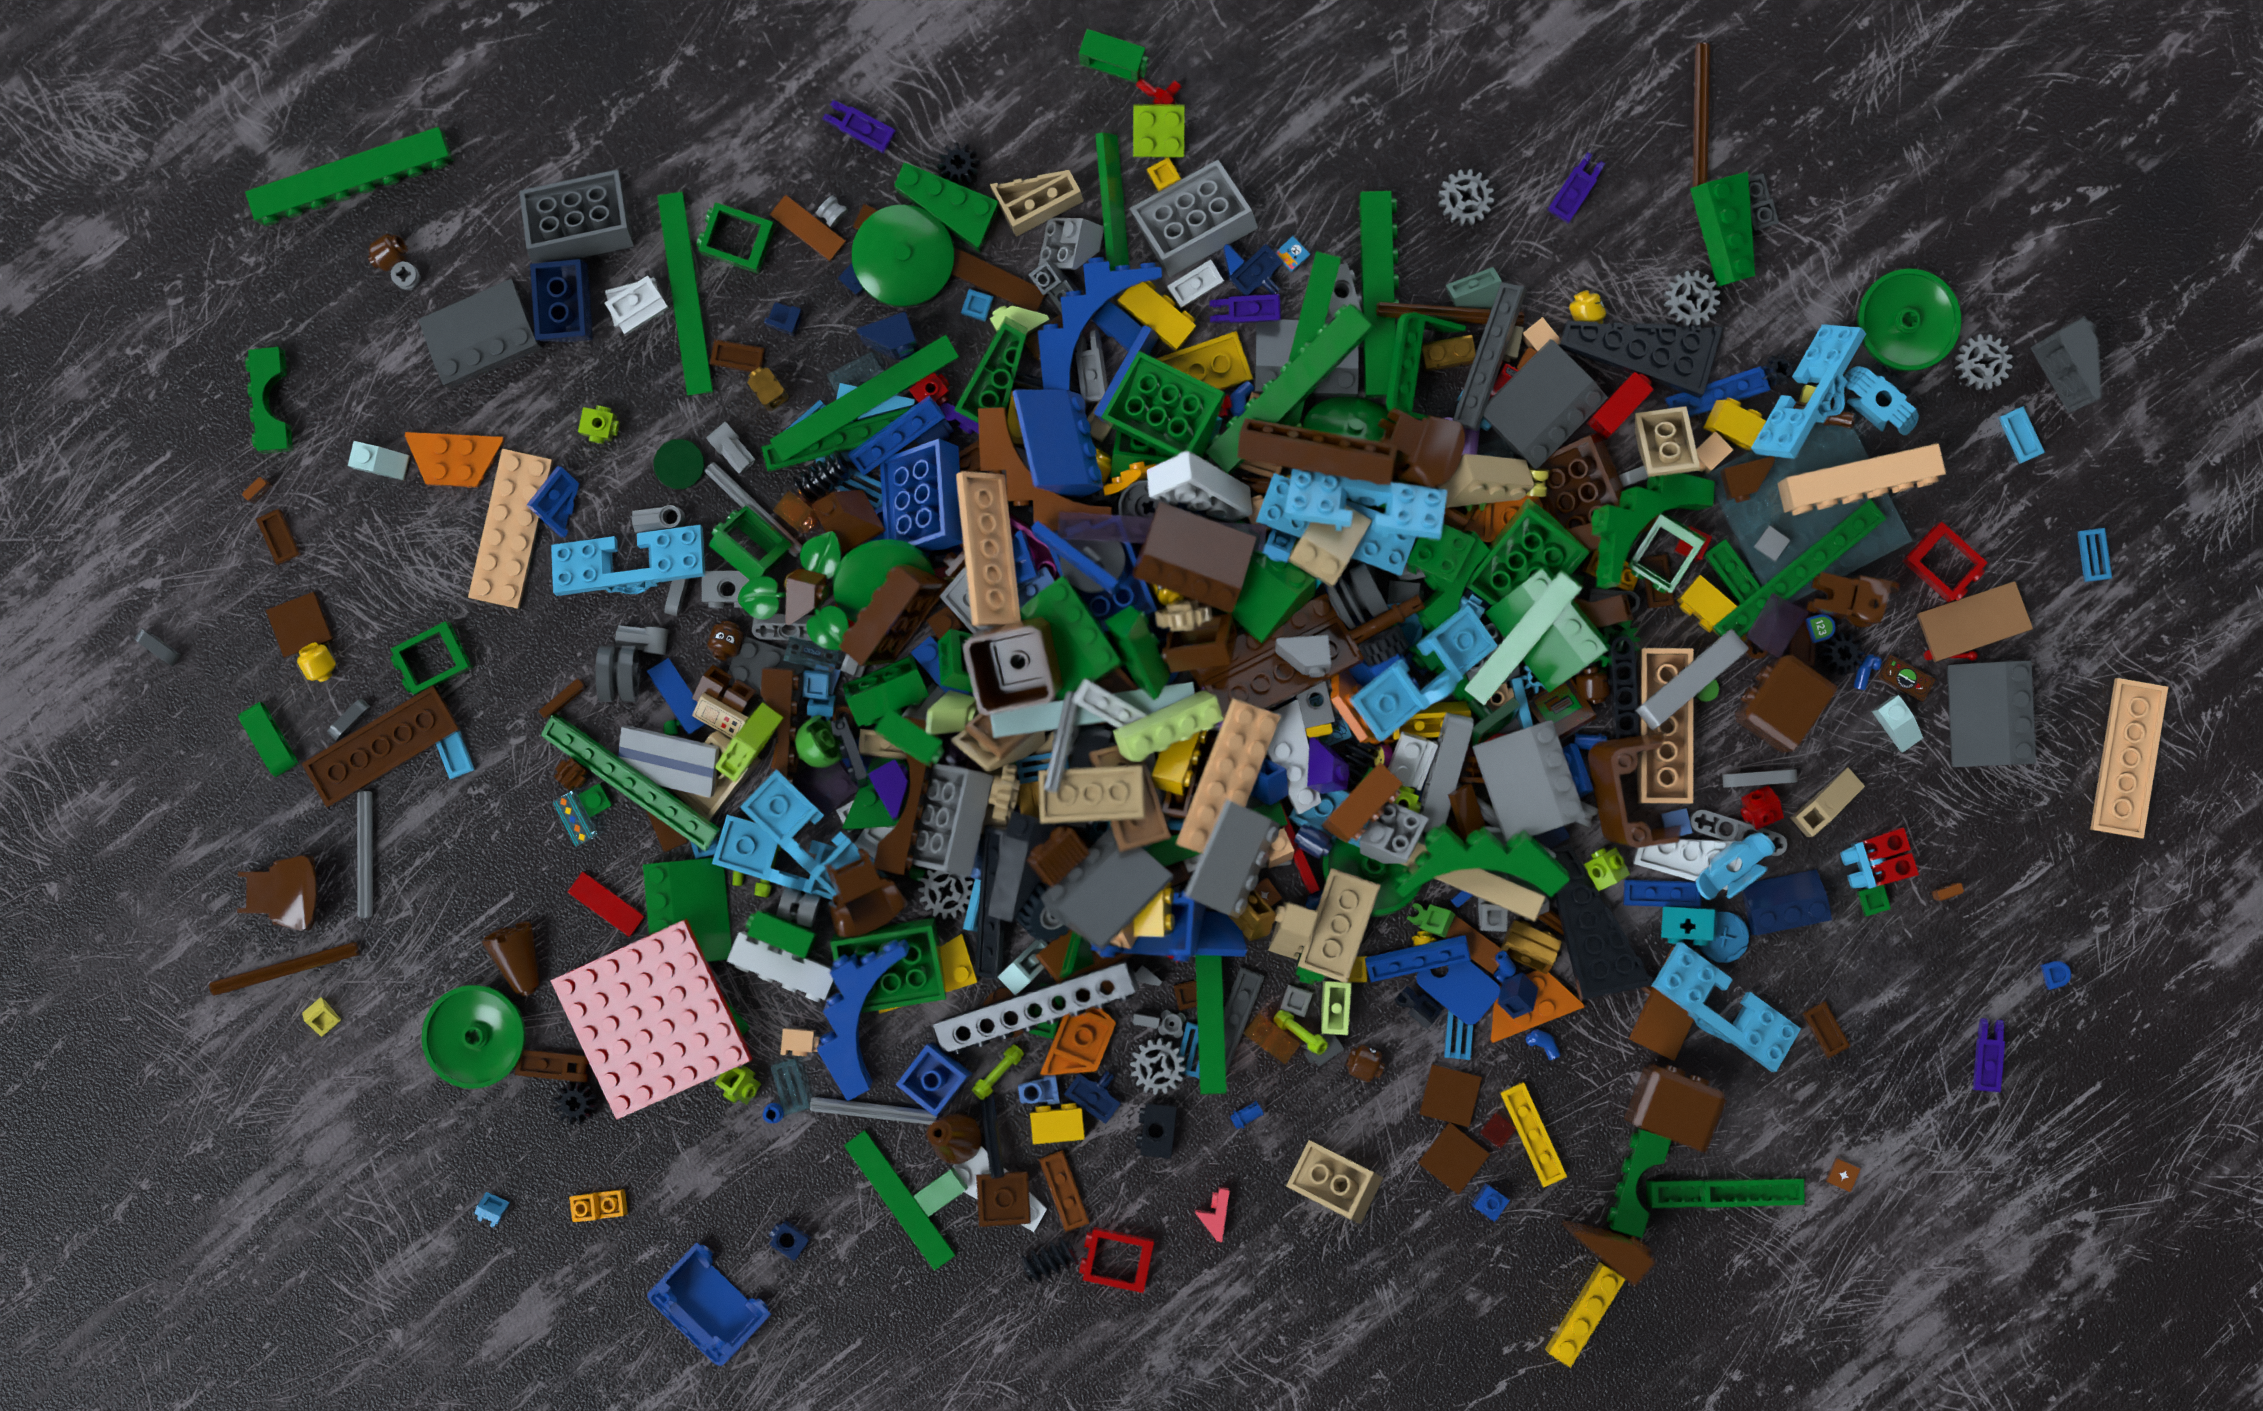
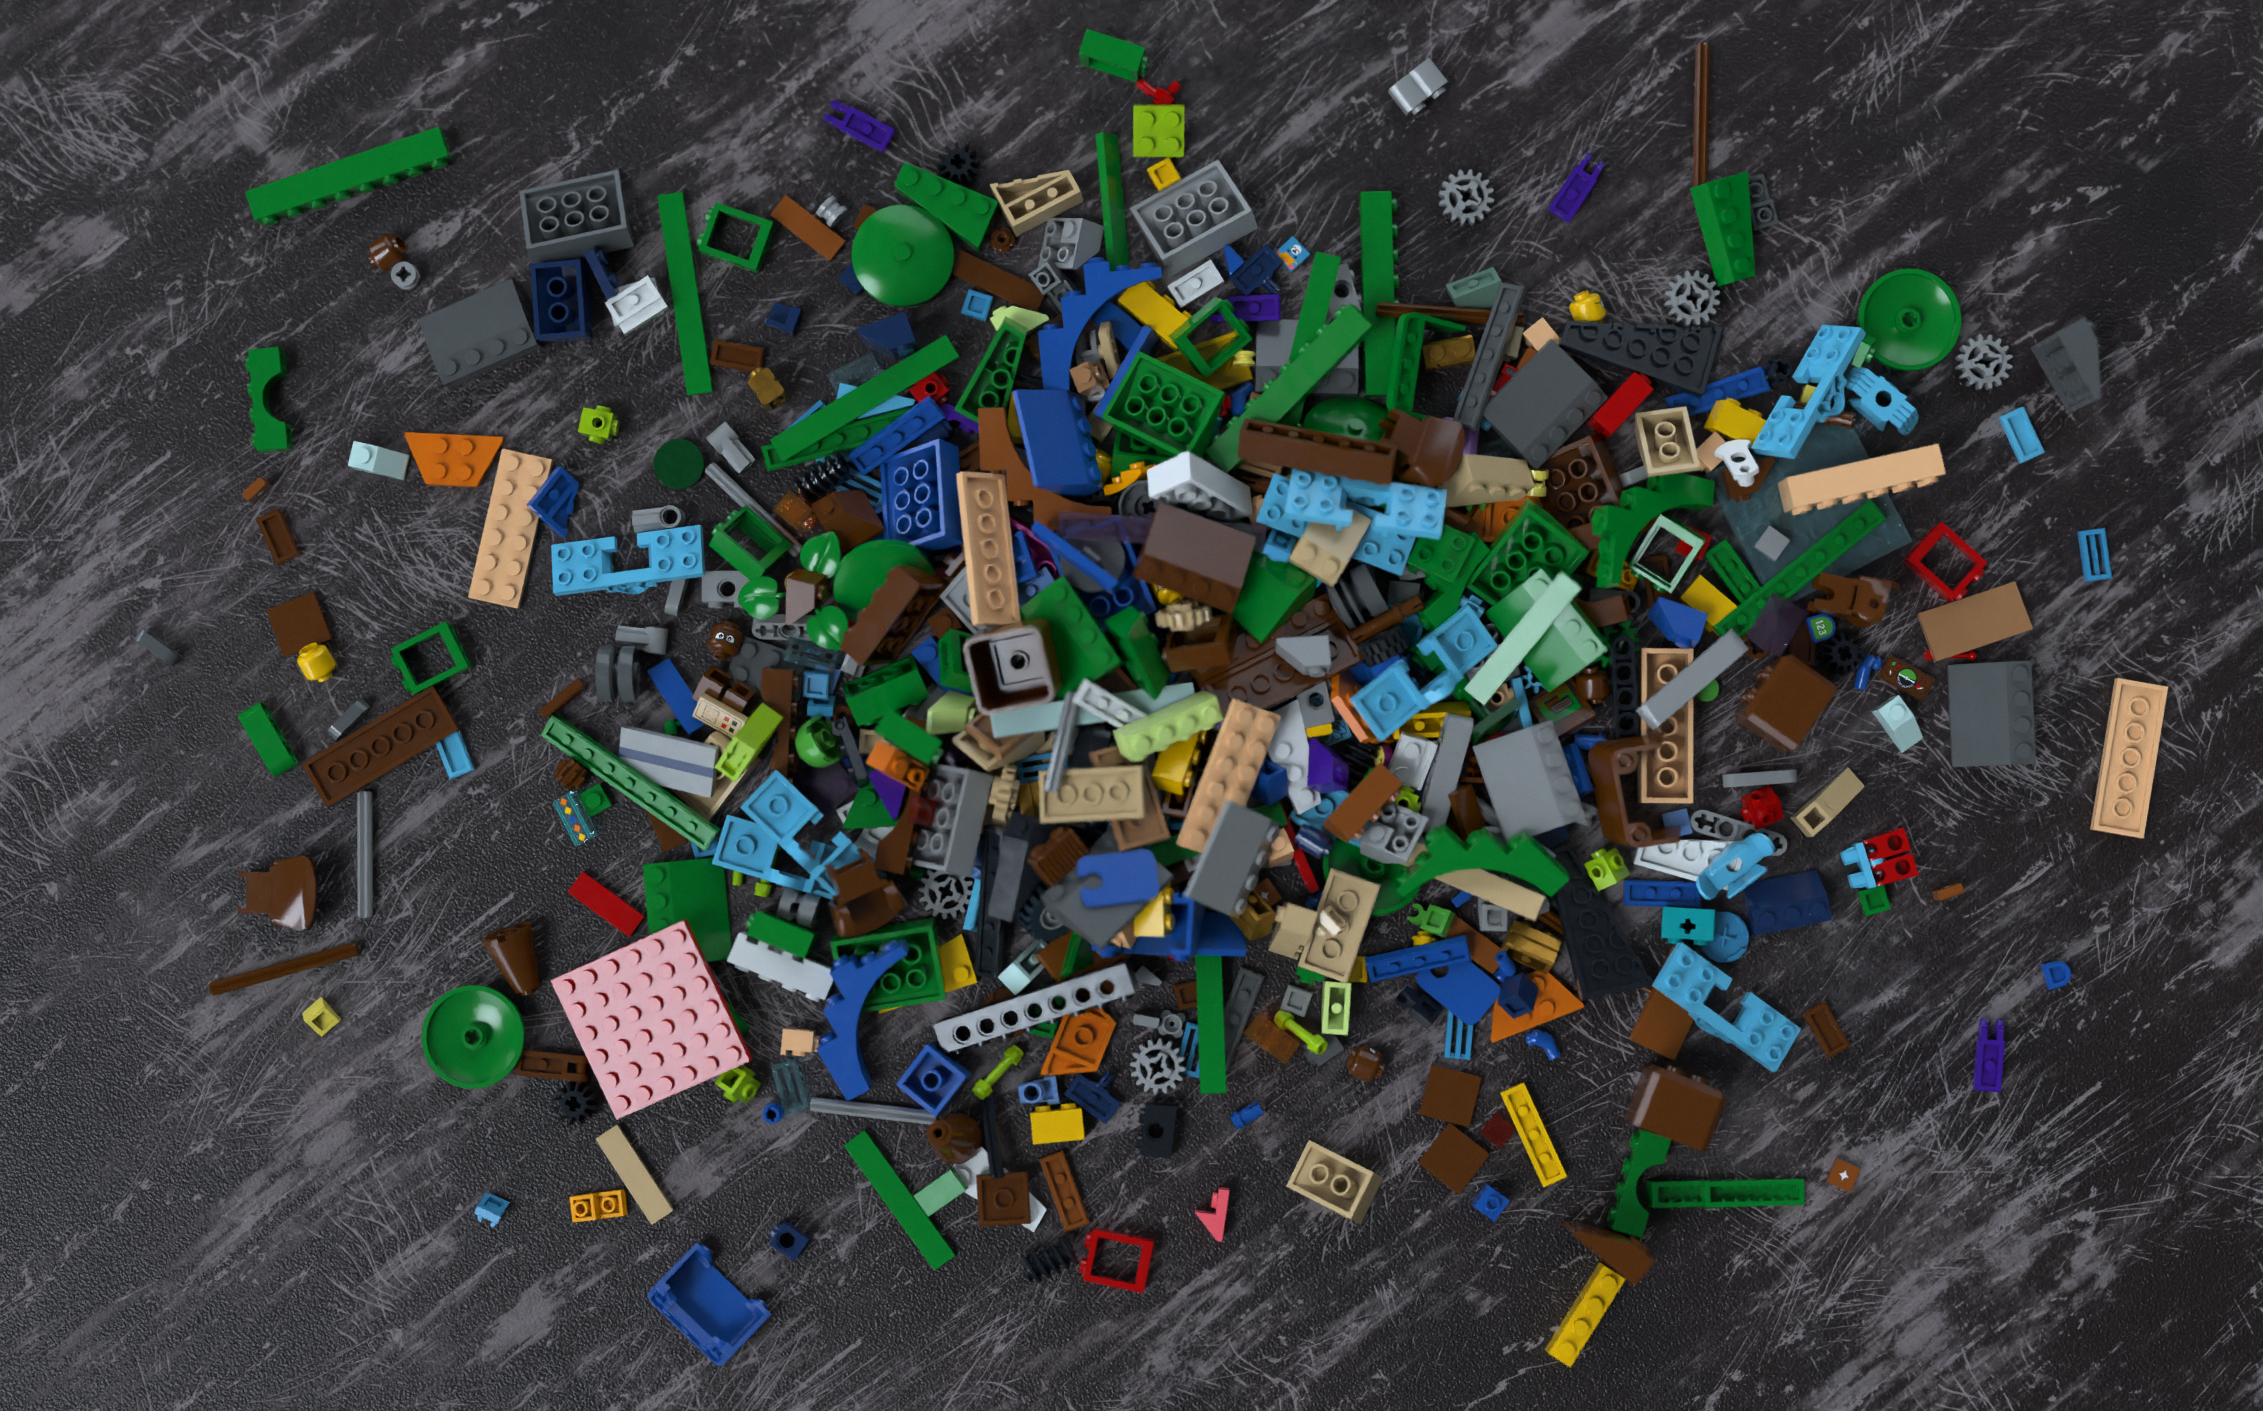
(598, 264): none -> dark blue plate
(634, 1174): none -> tan tile
(897, 766): none -> orange slope
(922, 811): none -> clear red tile
(1002, 246): none -> reddish brown plate
(1089, 378): none -> medium nougat brick
(1108, 349): none -> tan plate
(1124, 876): none -> blue piece
(1240, 328): none -> green window
(1244, 359): none -> light yellow bush
(1330, 921): none -> tan tile
(1418, 87): none -> light grey brick
(1677, 622): none -> blue slope
(1741, 471): none -> white piece
(1865, 352): none -> green plate

